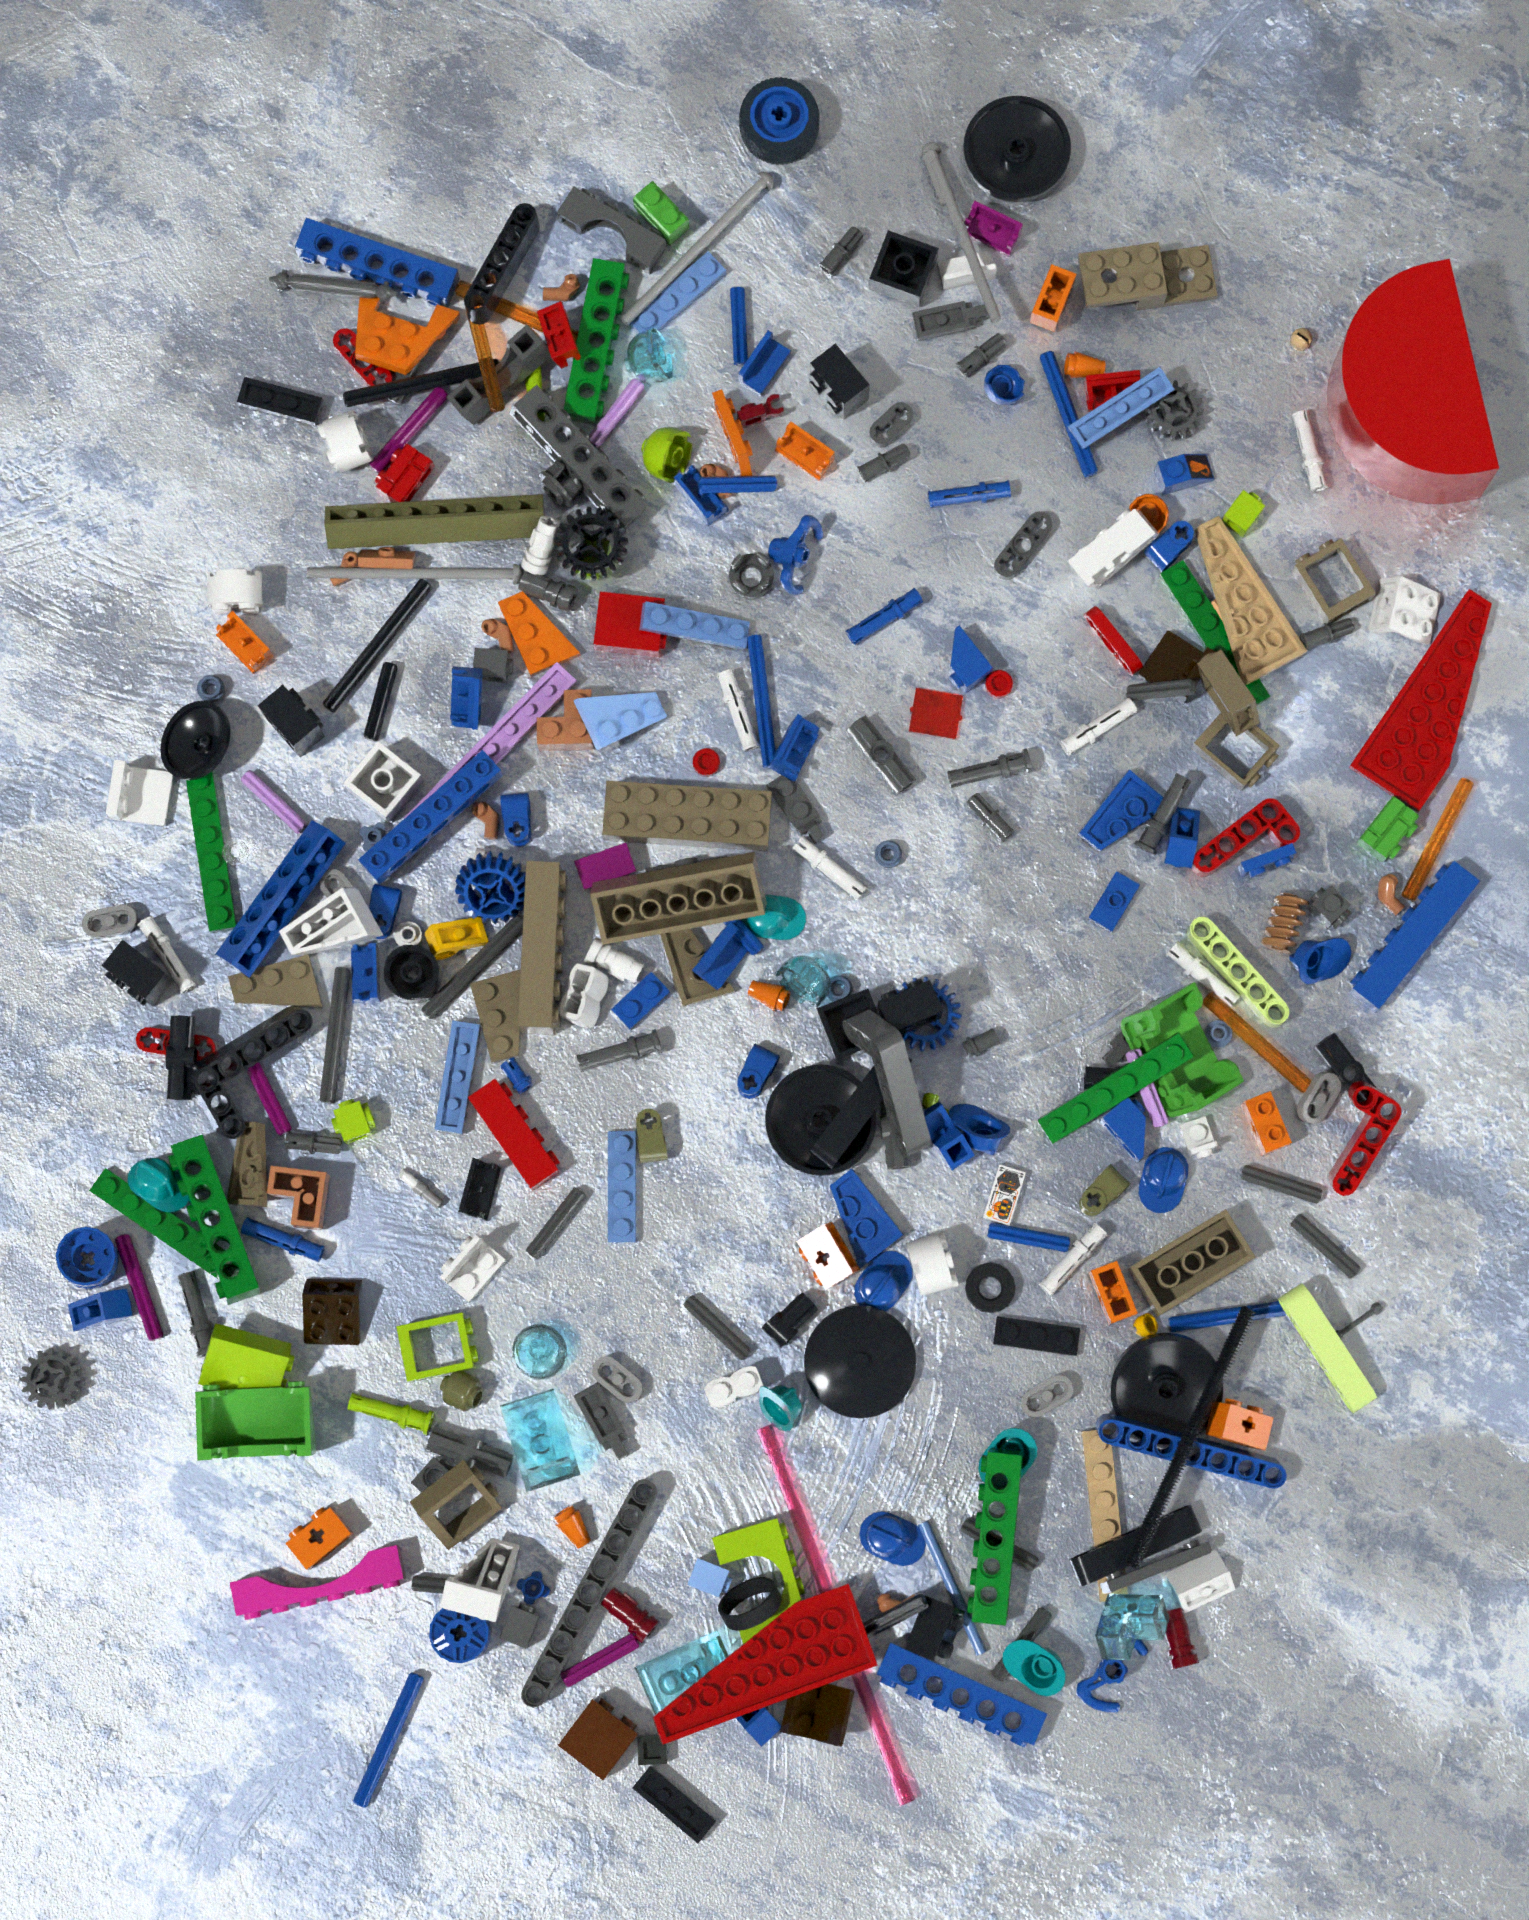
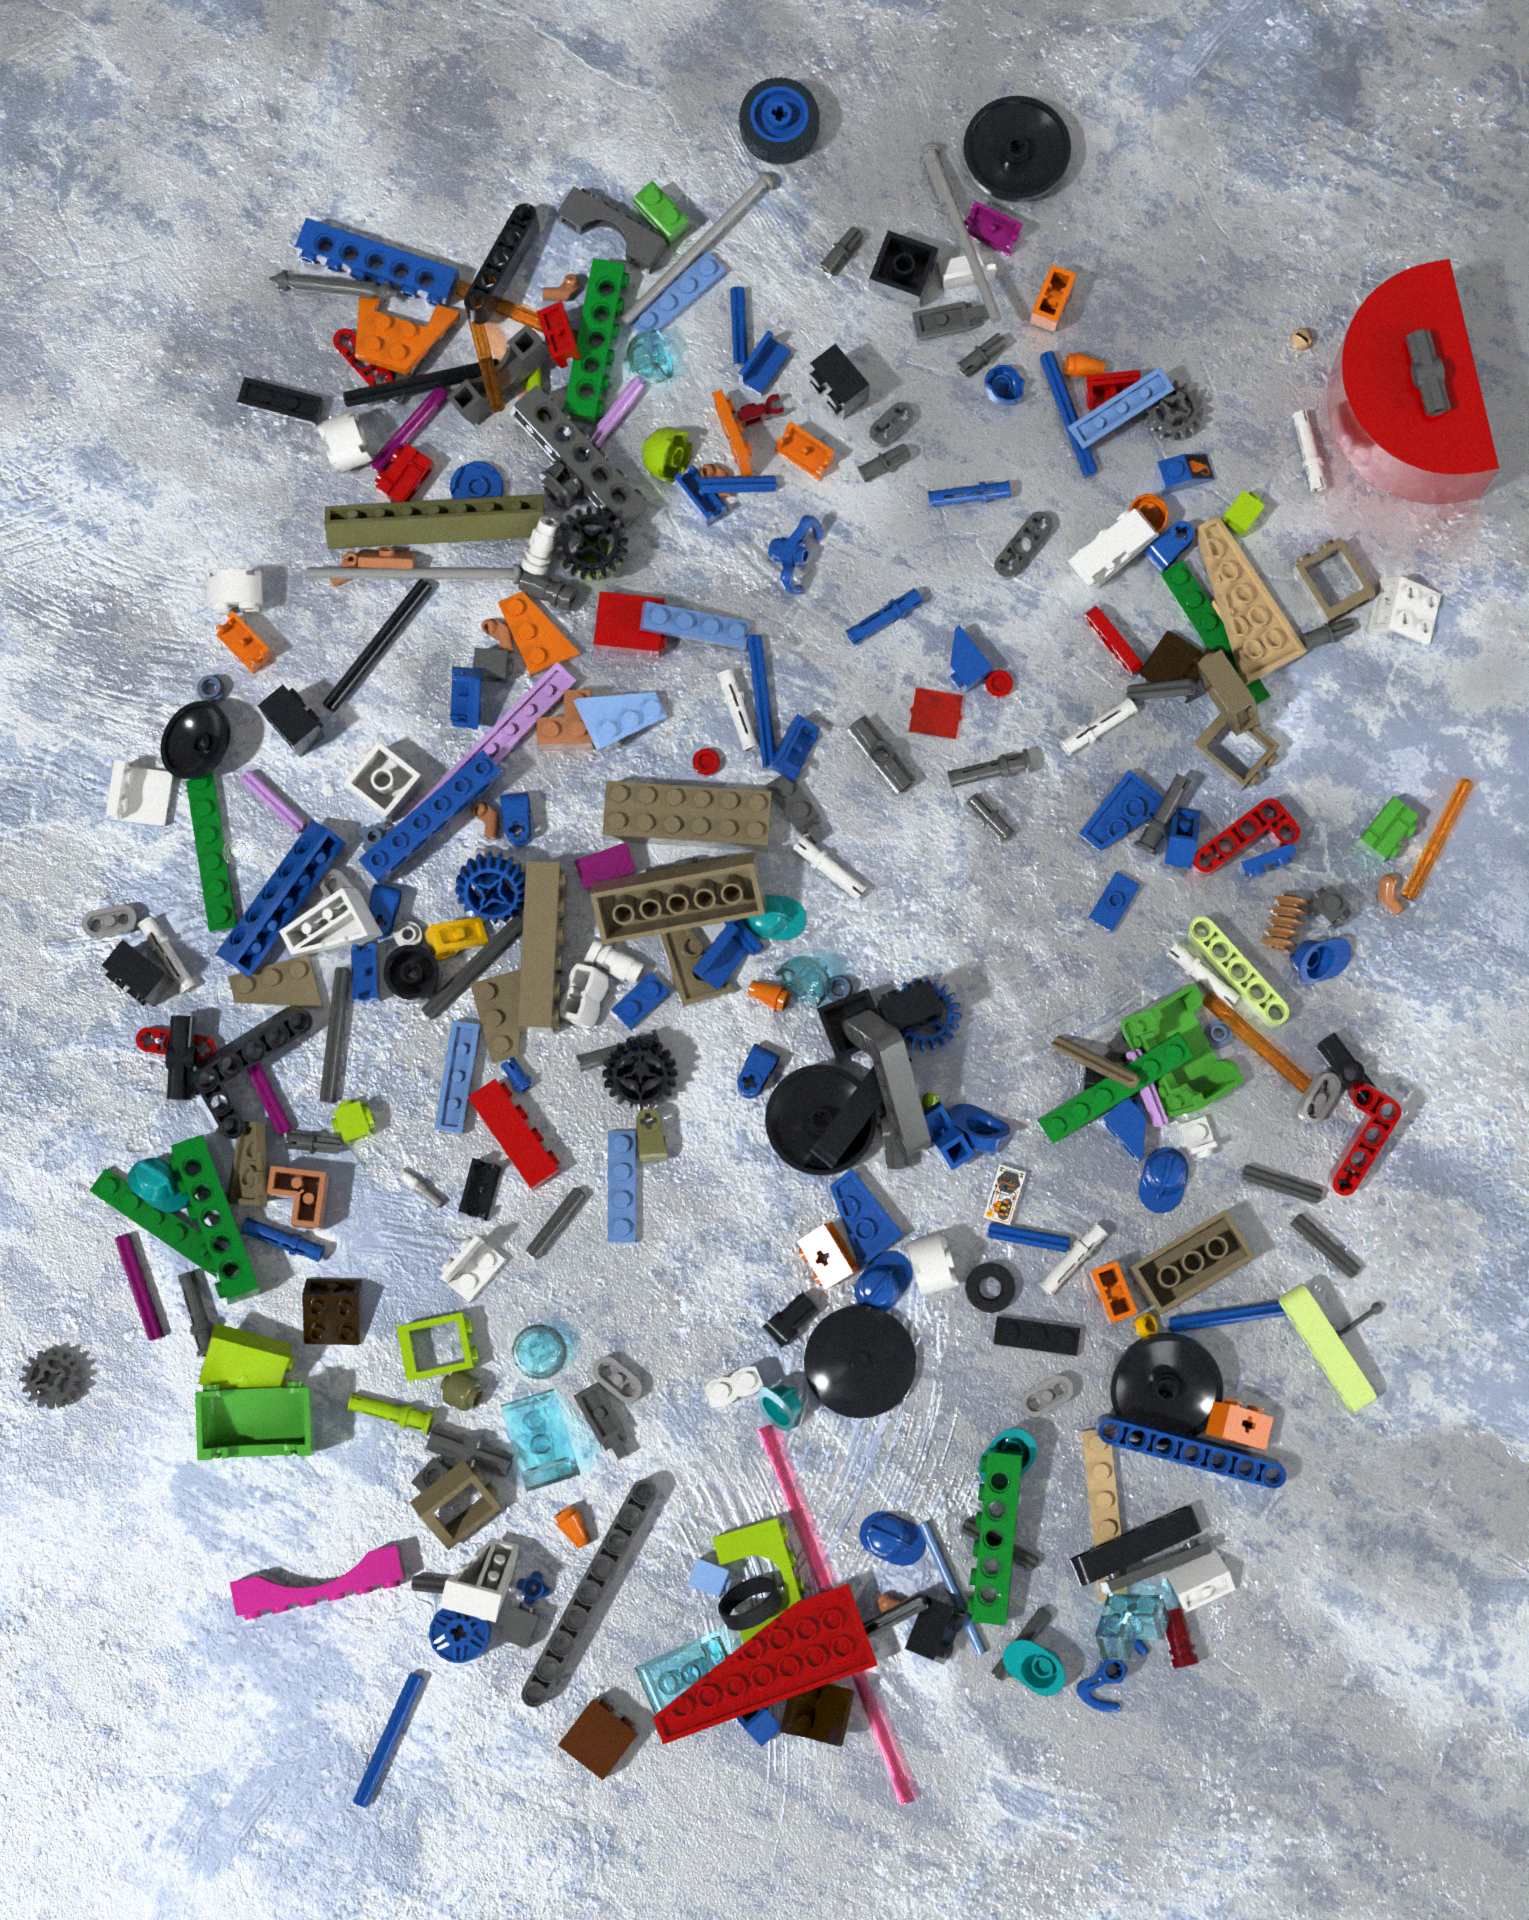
(75, 1246): blue wheel -> none
(100, 1309): blue slope -> none
(310, 1552): orange brick -> none
(380, 701): black axle -> none
(476, 481): none -> blue tile
(599, 1660): magenta axle -> none
(627, 1612): dark red axle -> none
(629, 1073): none -> black gear
(651, 1750): pearl dark grey plate -> none
(674, 1804): black plate -> none
(717, 1327): dark grey axle -> none
(743, 562): dark grey piece -> none
(884, 846): sand blue plate -> none
(980, 1043): dark grey pin -> none
(1030, 1718): blue brick -> none
(1095, 1062): none -> dark tan axle
(1105, 1188): olive piece -> none
(1147, 276): dark tan bracket -> none
(1189, 1437): black axle -> none
(1266, 1123): orange brick -> none
(1414, 936): blue brick -> none
(1419, 729): red wing -> none
(1427, 372): none -> dark grey piece

